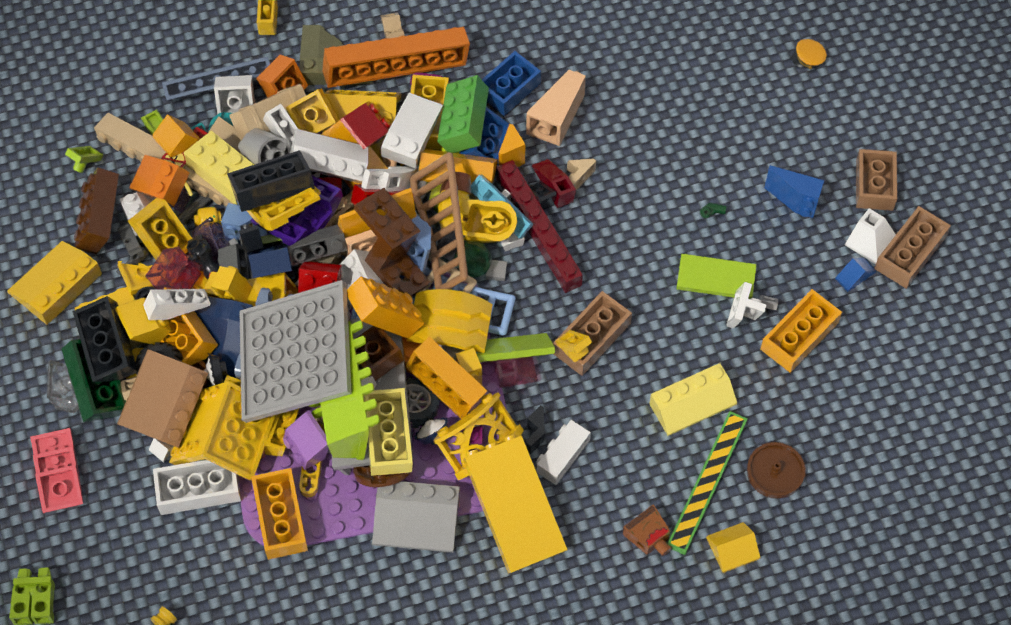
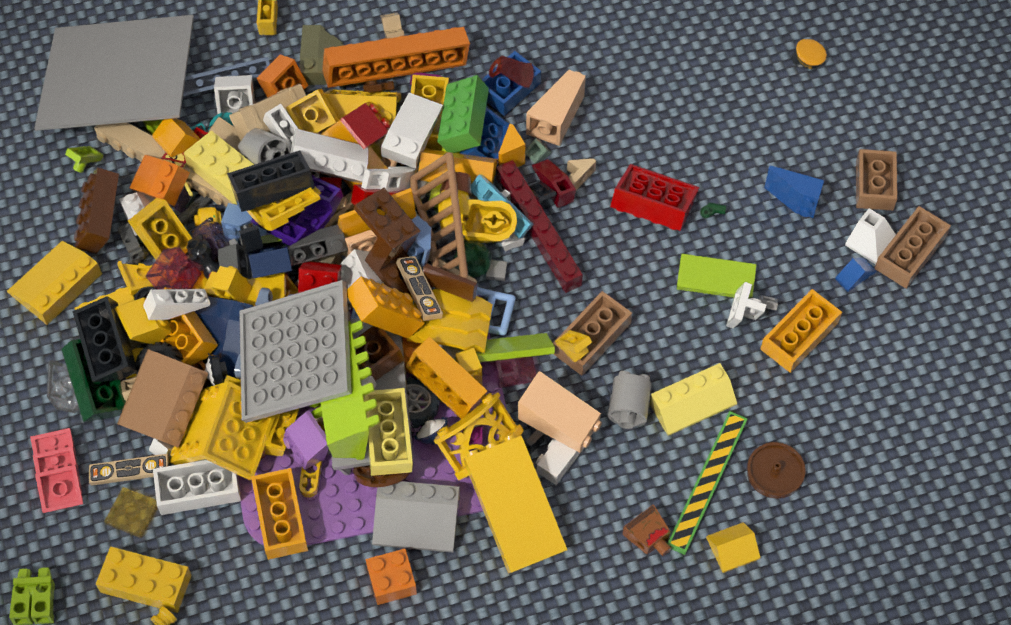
(115, 73): none -> light grey baseplate
(126, 469): none -> tile
(131, 512): none -> clear yellow tile
(143, 579): none -> yellow brick
(374, 86): none -> reddish brown plate
(391, 576): none -> orange brick
(419, 288): none -> tile
(450, 282): none -> reddish brown tile
(517, 71): none -> clear red piece
(537, 151): none -> sand green slope
(558, 413): none -> light nougat slope
(630, 400): none -> light grey cylinder
(654, 197): none -> red slope

